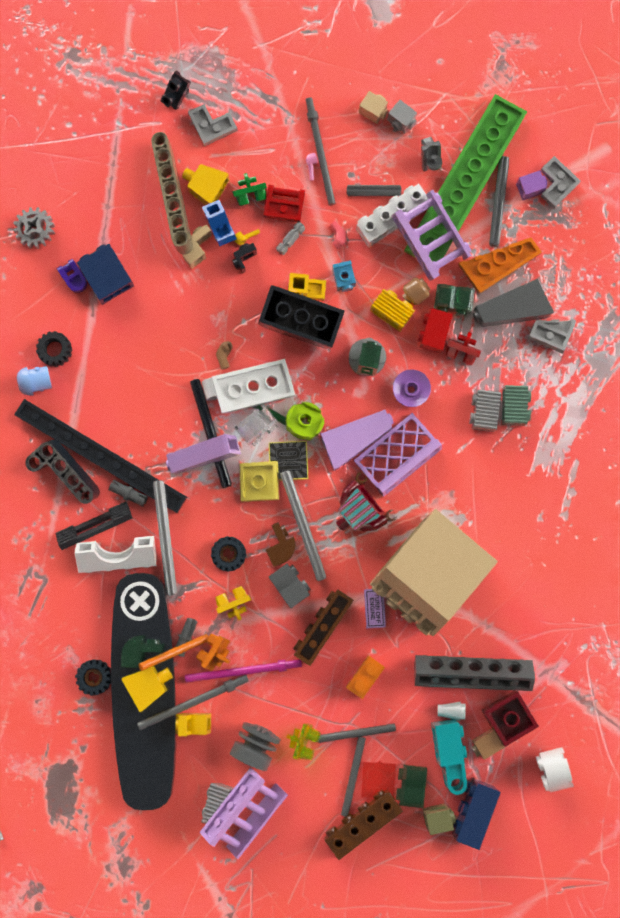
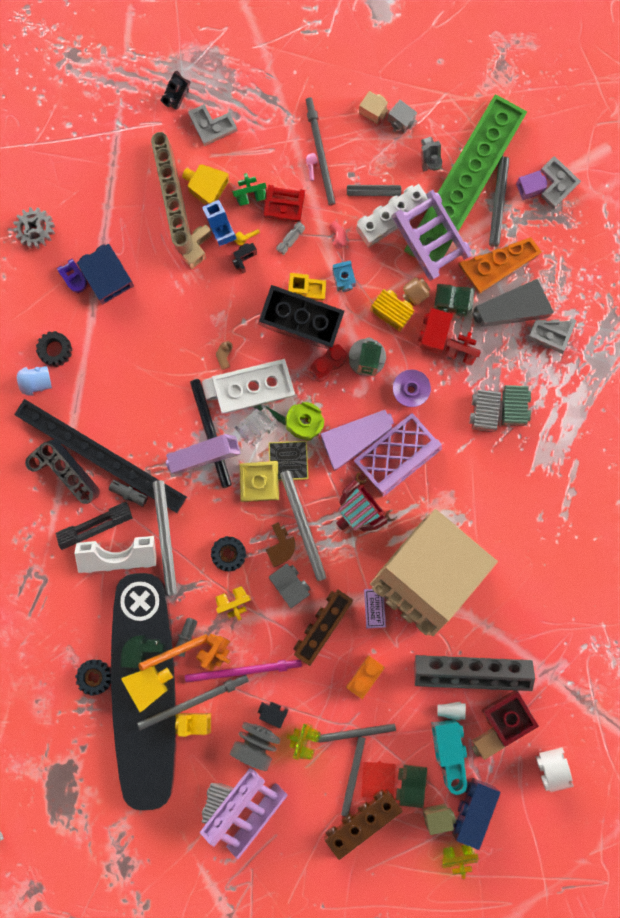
(272, 713): none -> black brick
(324, 365): none -> red brick
(450, 860): none -> clear neon green hips

